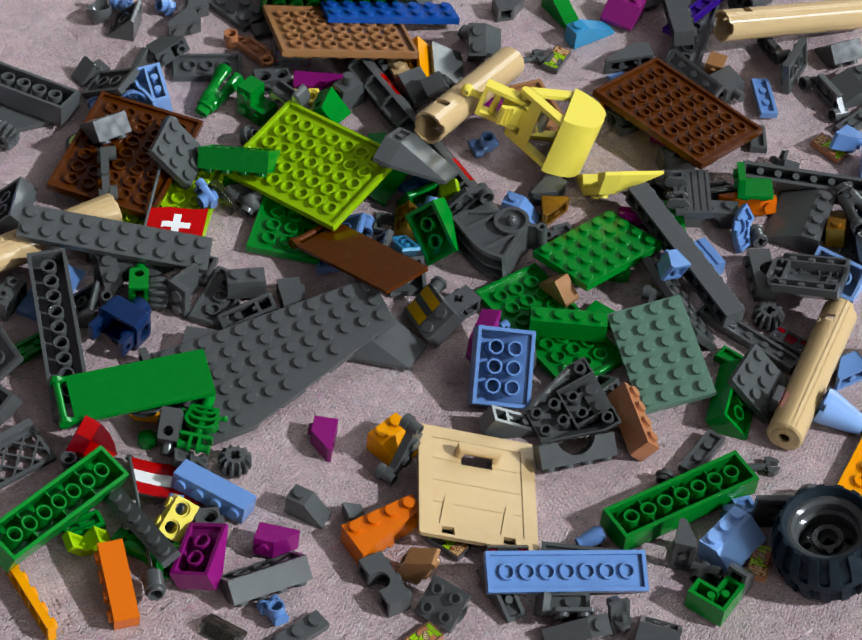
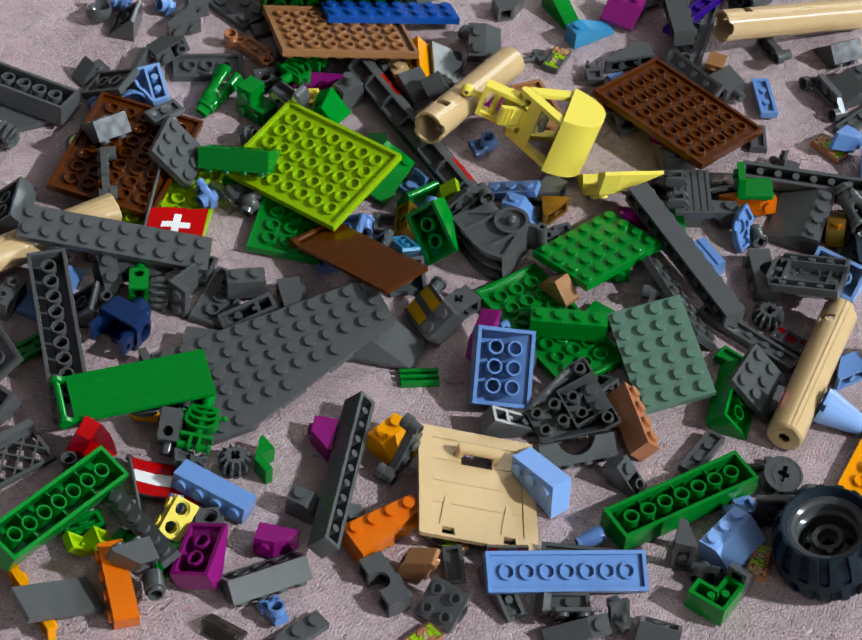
(56, 599): none -> dark grey tile
(134, 555): none -> dark grey slope
(147, 439): green tile -> none
(158, 113): none -> dark grey plate
(264, 455): none -> green slope
(299, 69): none -> green torso
(341, 475): none -> dark grey brick
(411, 155): dark grey wedge -> none
(414, 377): none -> green tile
(453, 564): none -> dark grey tile
(527, 188): none -> medium blue plate
(543, 481): none -> light blue wedge
(593, 74): none -> dark grey plate
(623, 475): none -> dark grey slope
(663, 475): dark grey plate -> none
(672, 265): medium blue slope -> none
(771, 473): none -> dark grey piece
(794, 65): dark grey plate -> none

